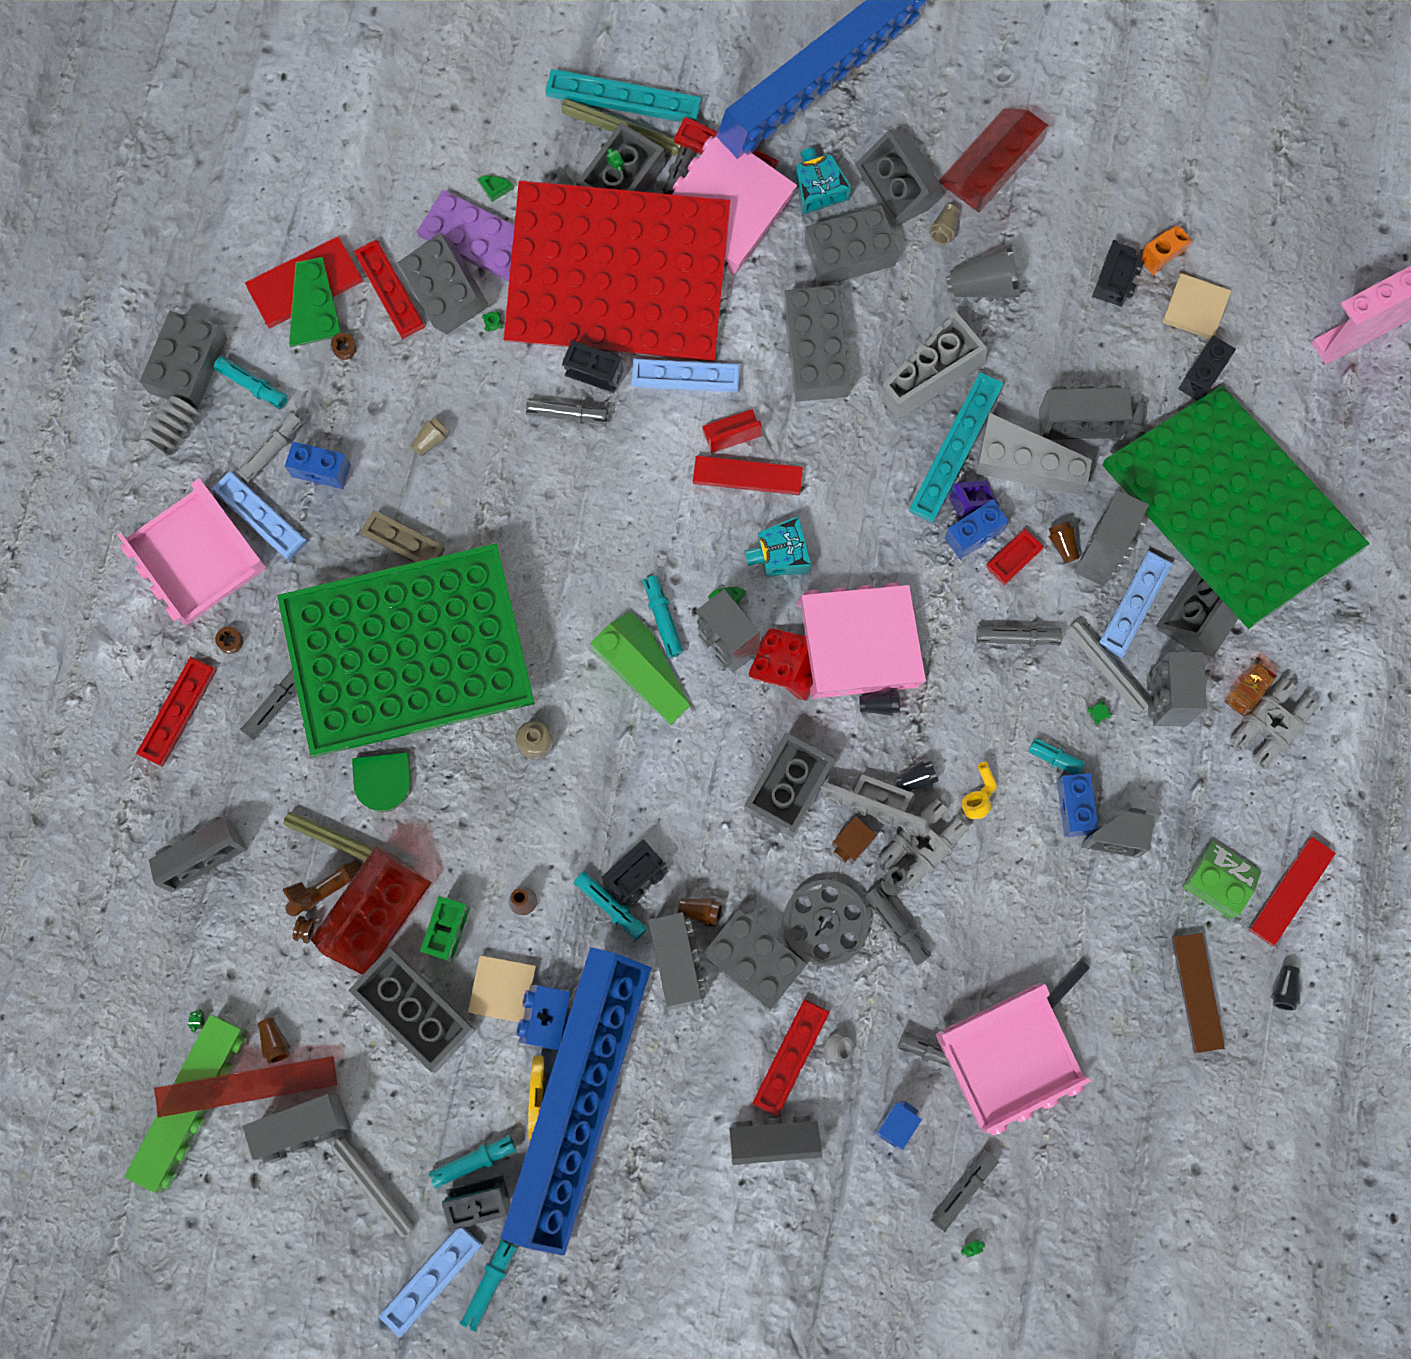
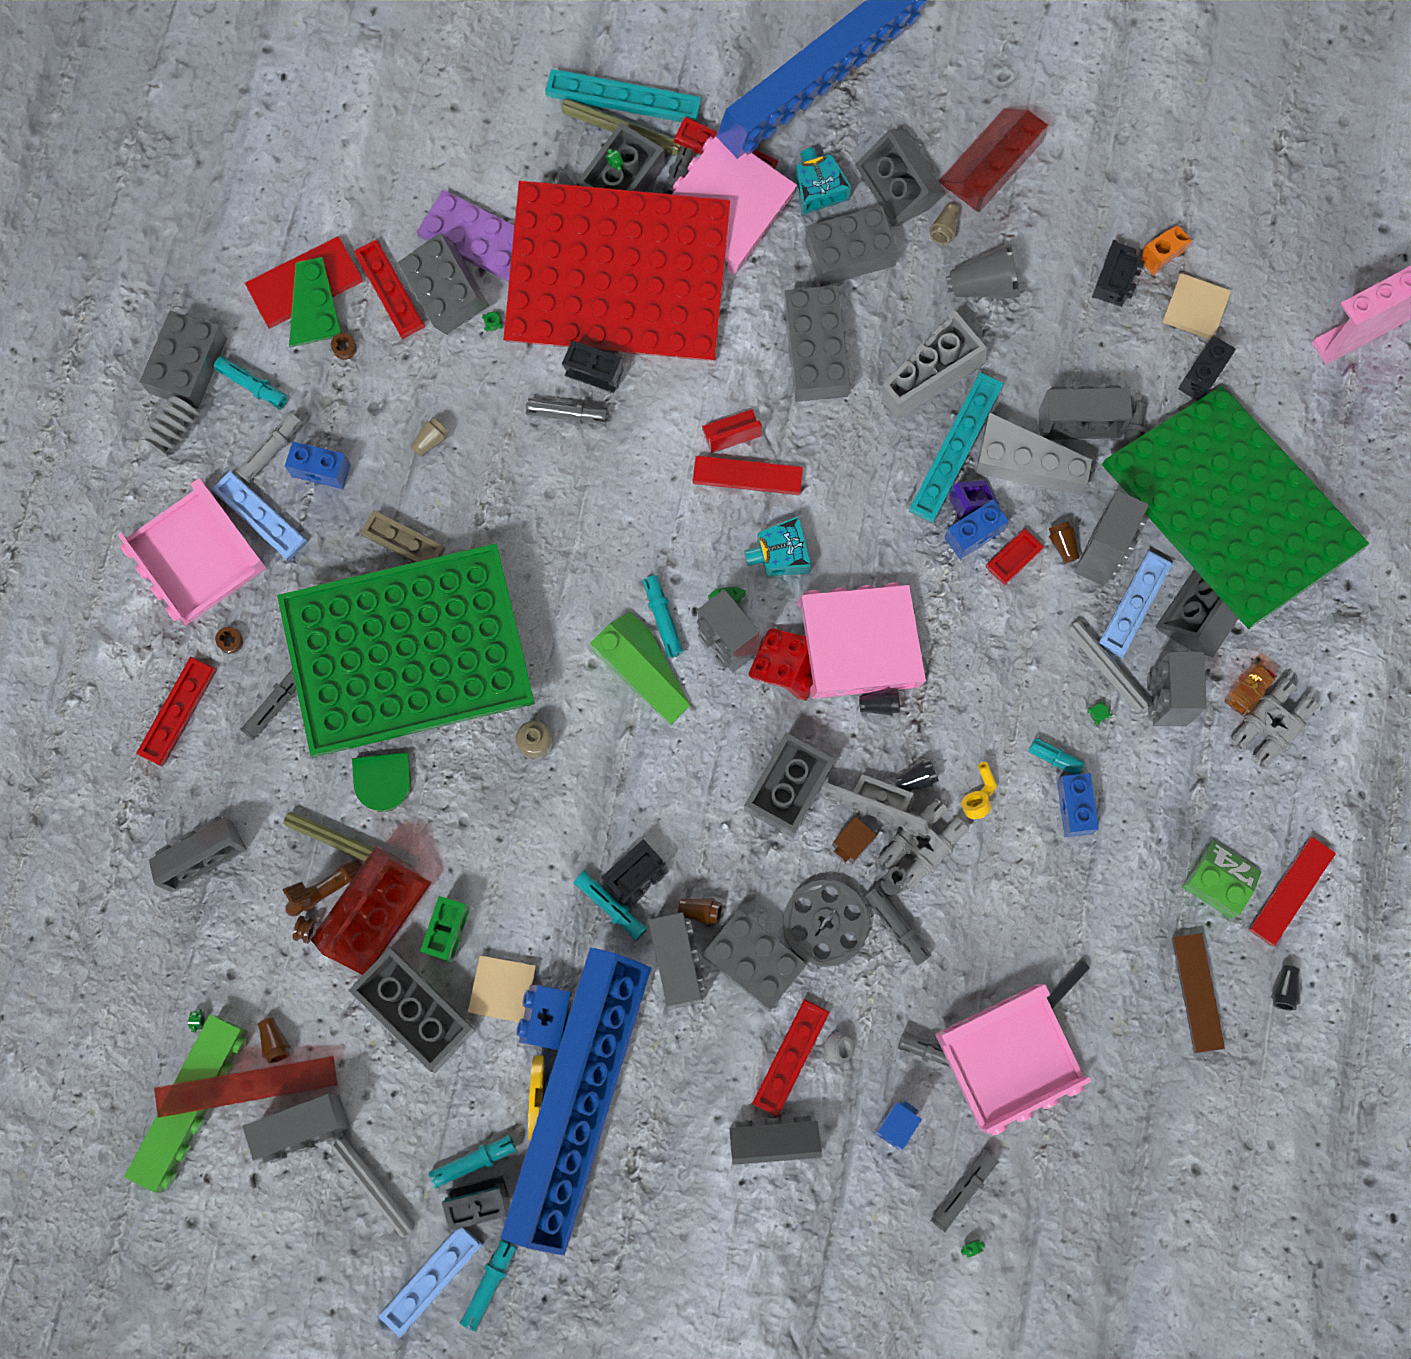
(495, 186): green tile -> none
(527, 905): reddish brown cone -> none
(685, 375): light blue tile -> none
(1019, 635): dark grey pin -> none
(1125, 835): dark grey slope -> none

